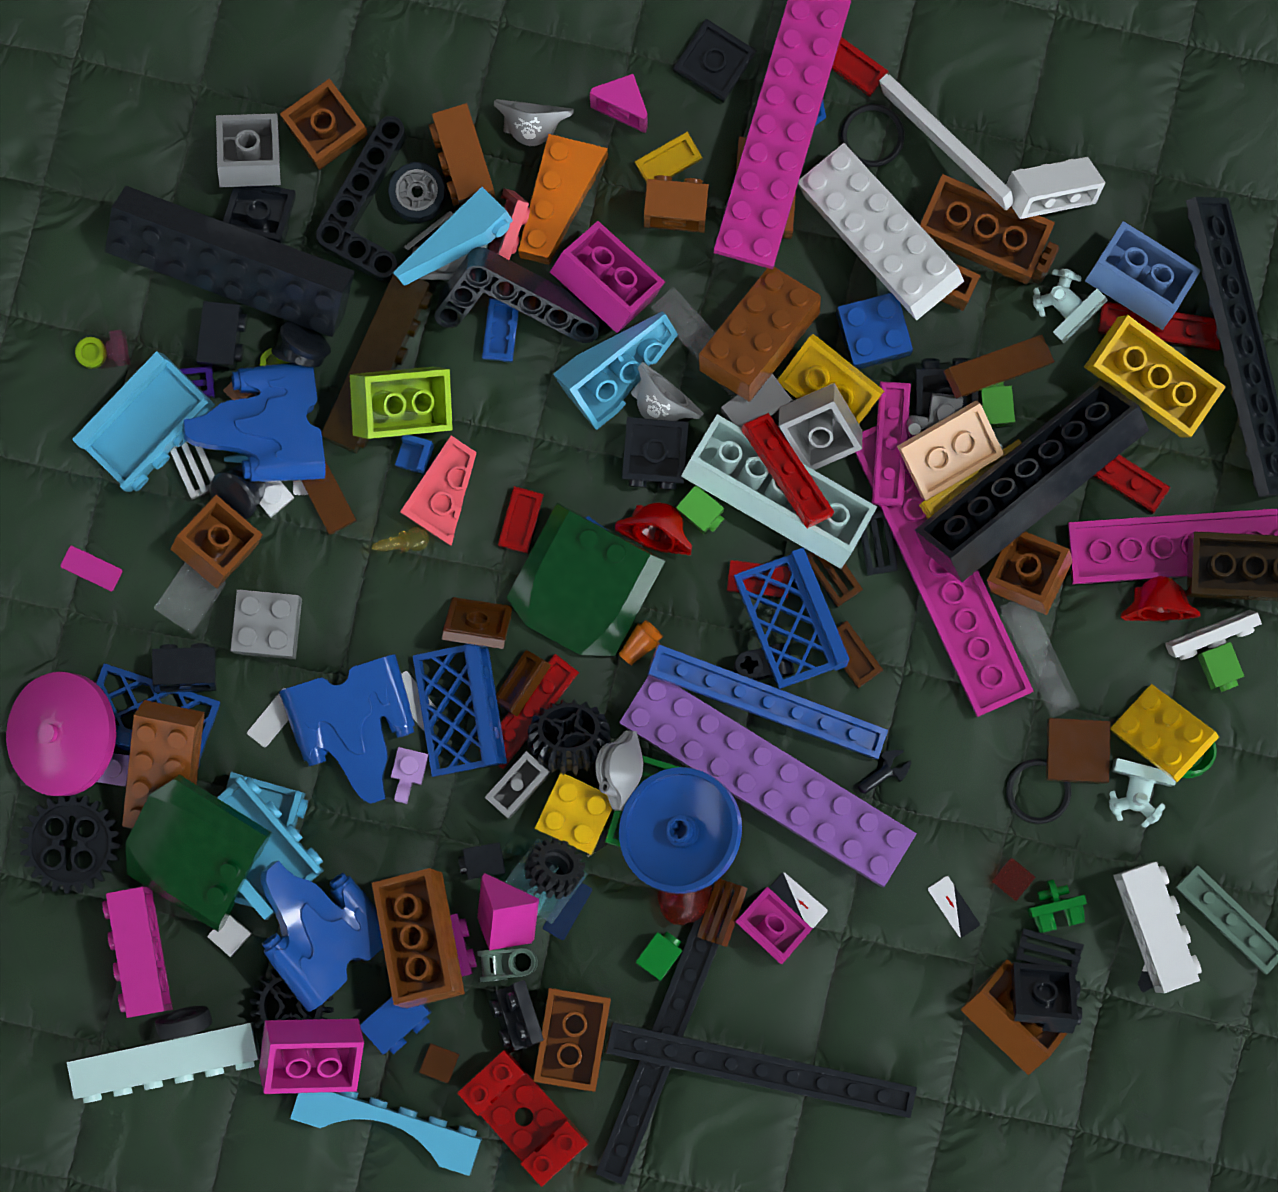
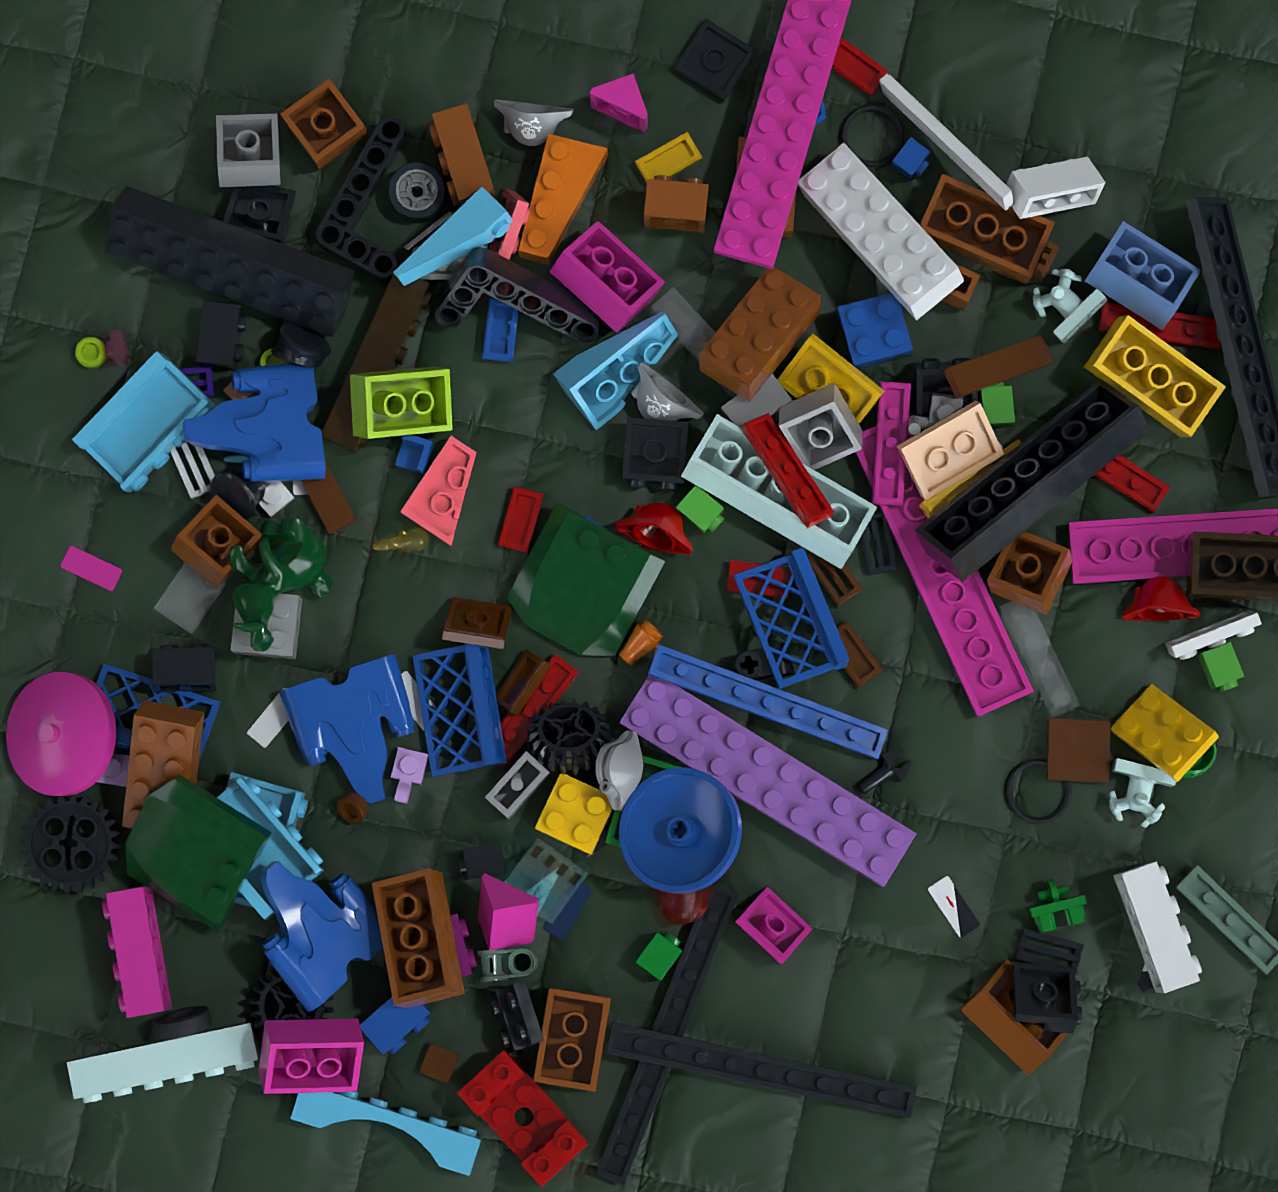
(230, 936): white tile -> none
(290, 562): none -> dark green animal
(352, 807): none -> reddish brown tile
(546, 879): black tyre -> none
(718, 911): reddish brown tile -> none
(798, 900): white sticker -> none
(911, 160): none -> blue plate
(1013, 879): clear red tile -> none

